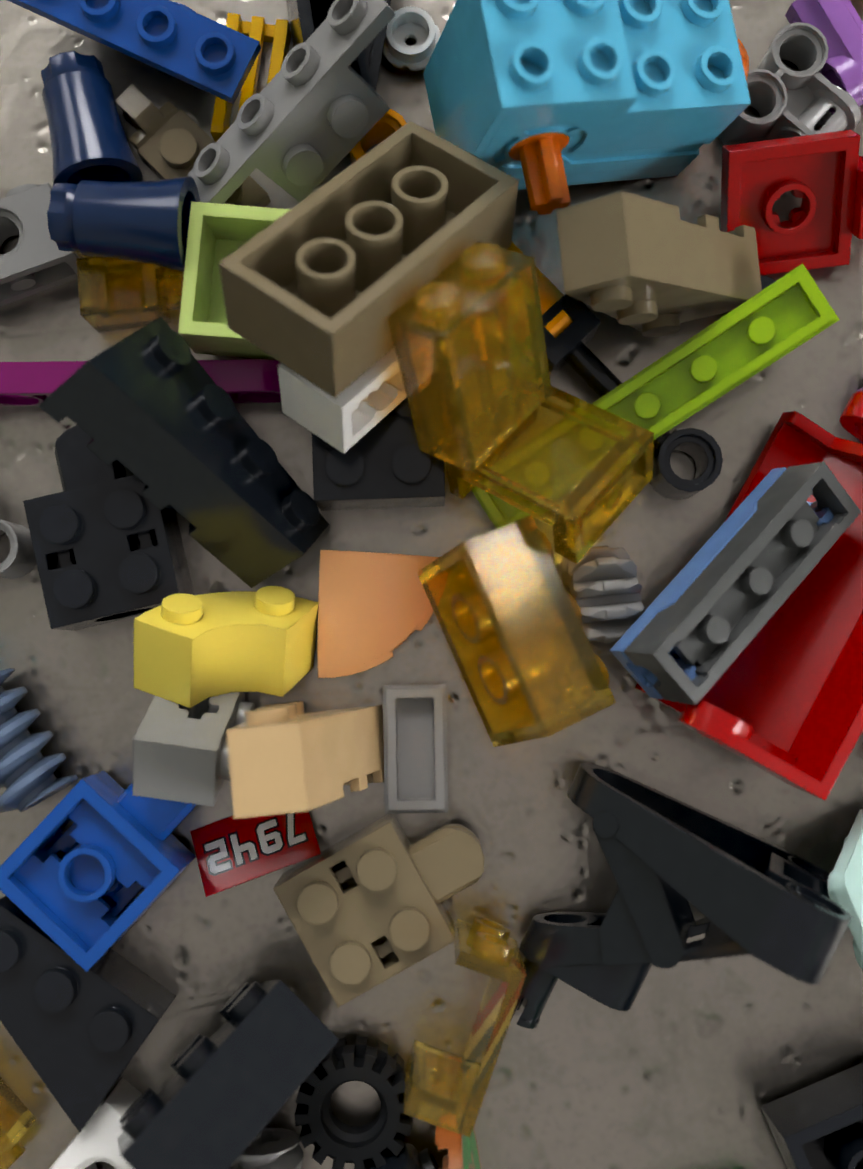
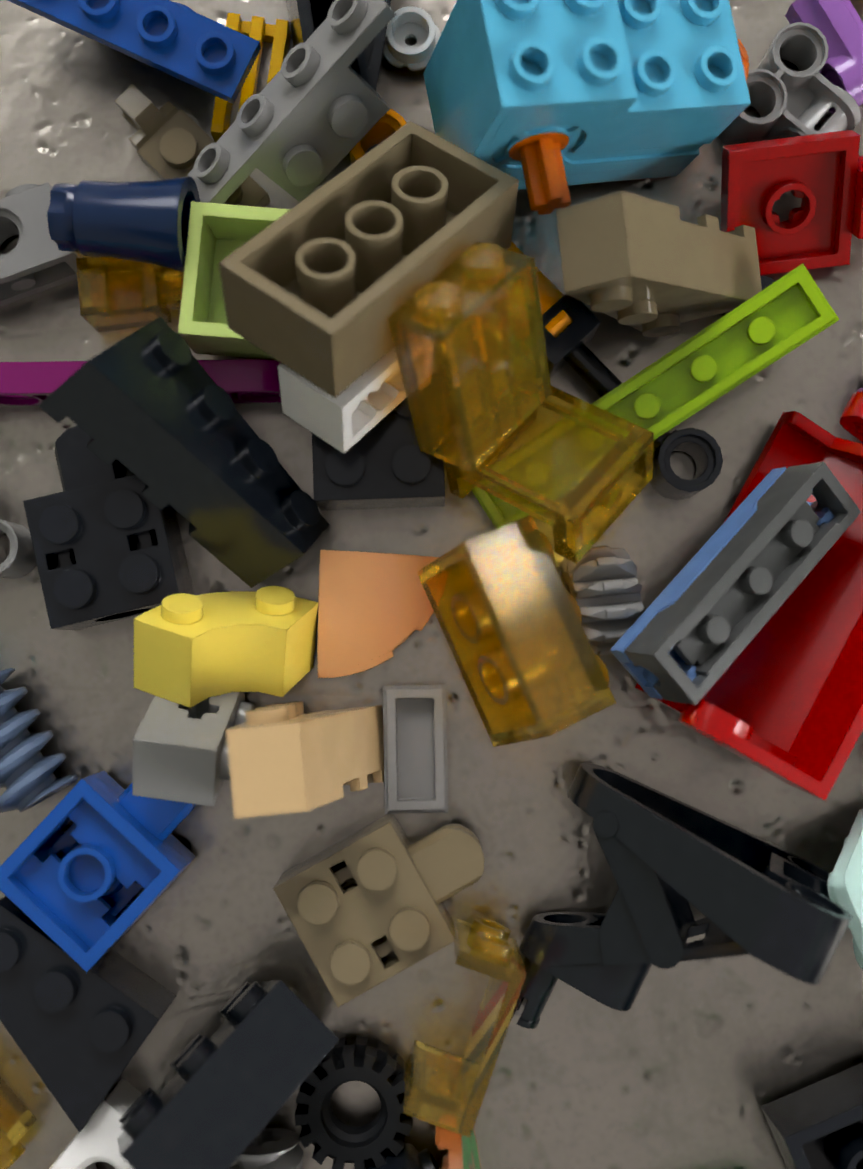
(85, 123): dark blue plant -> none
(251, 847): red sticker -> none

